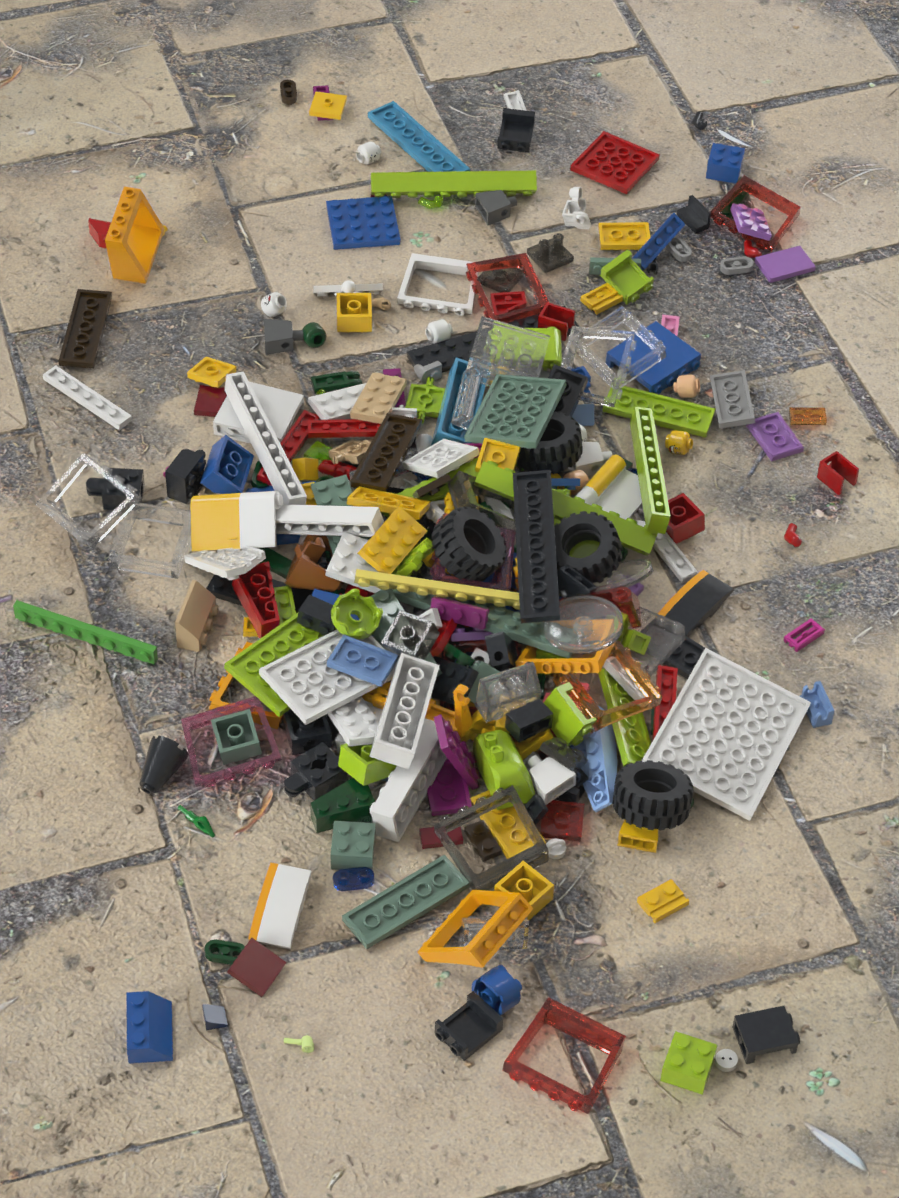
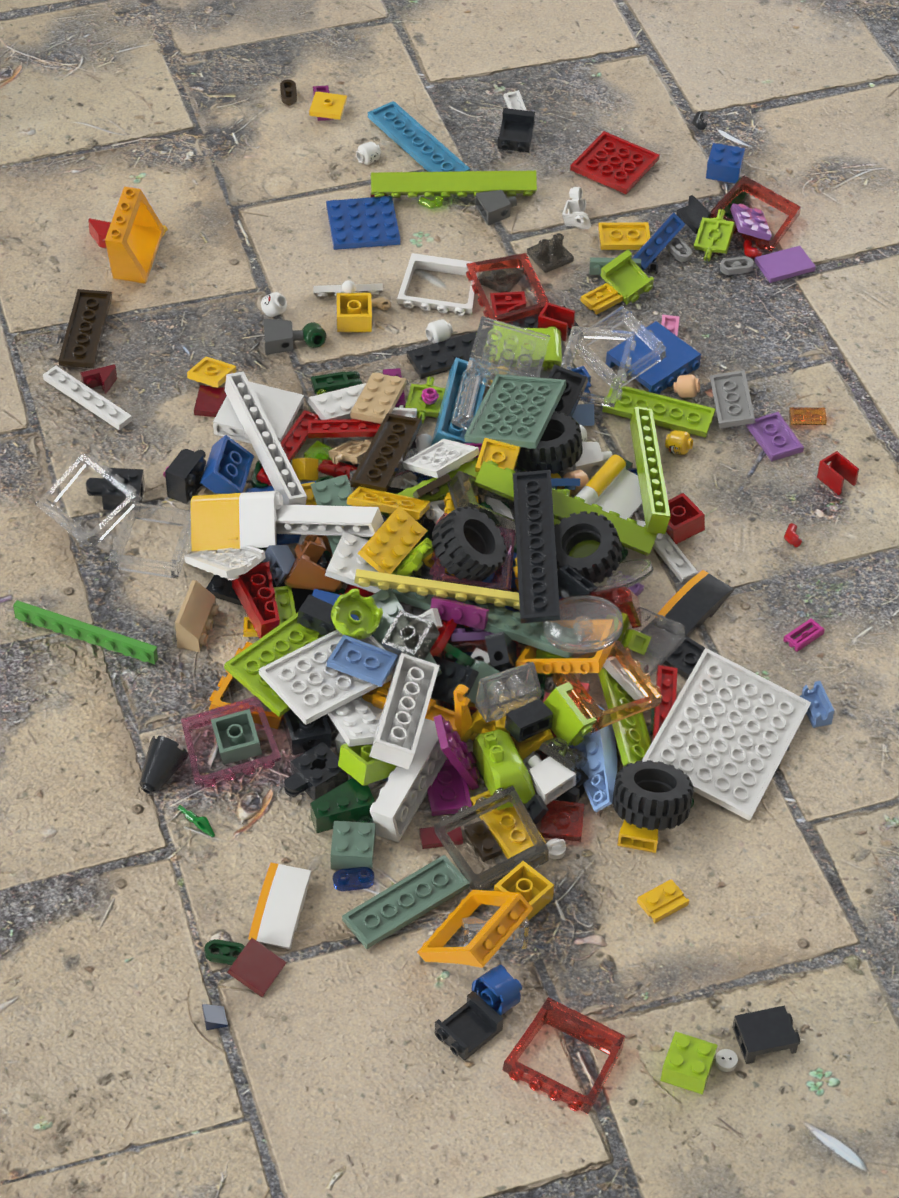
(102, 377): none -> dark red slope
(149, 1028): blue slope -> none
(280, 562): none -> sand blue slope
(306, 1042): yellowish green hand -> none
(429, 395): none -> dark pink plate
(431, 370): light grey plate -> none
(714, 235): none -> lime plate

